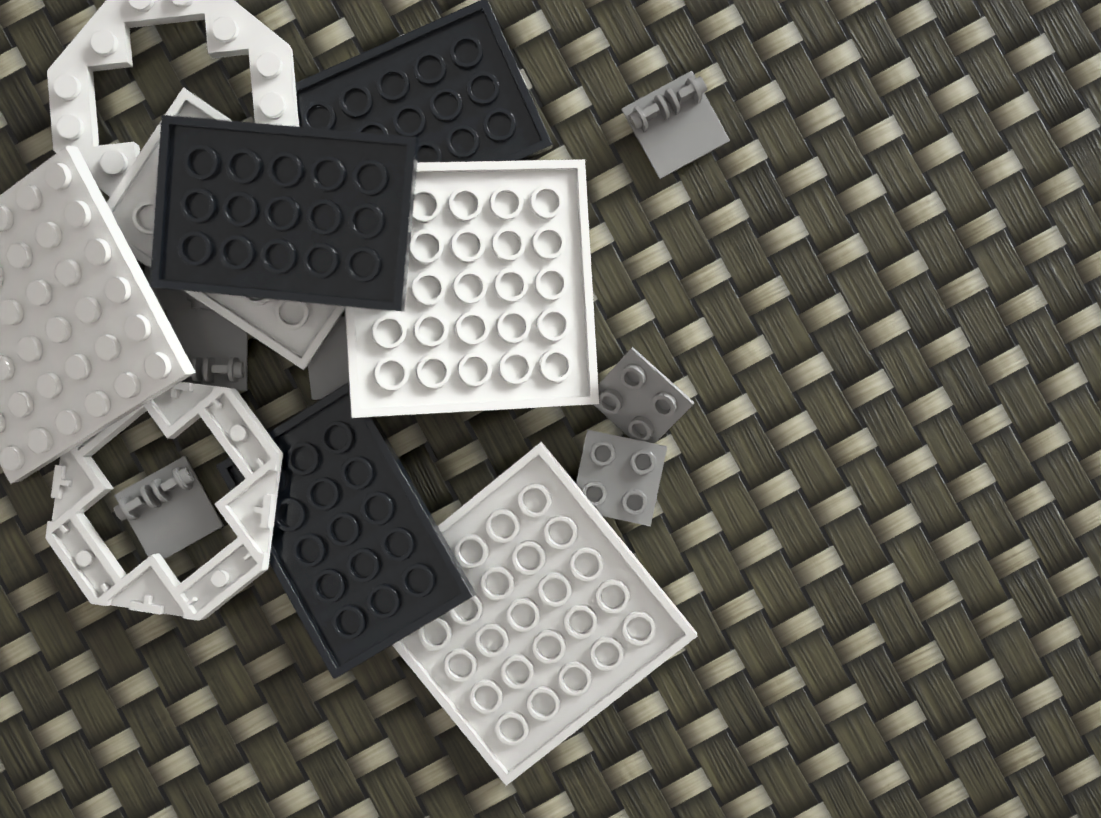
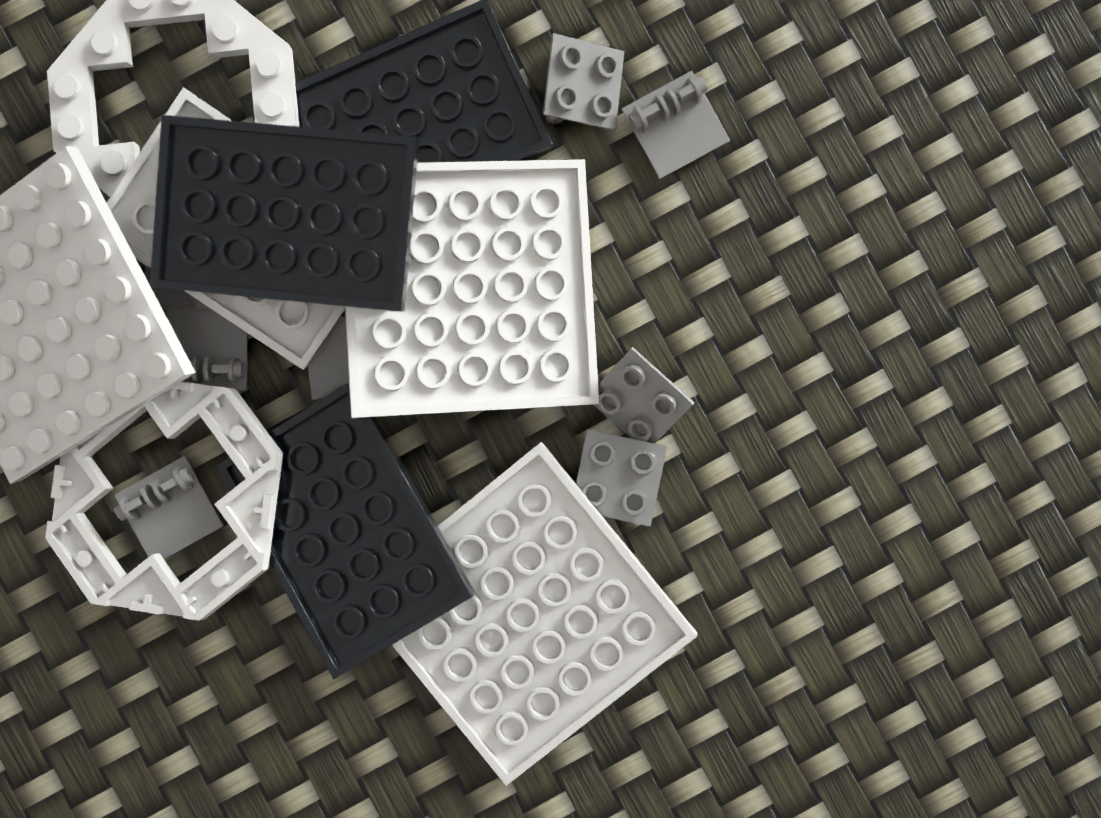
(583, 83): none -> light grey hinge

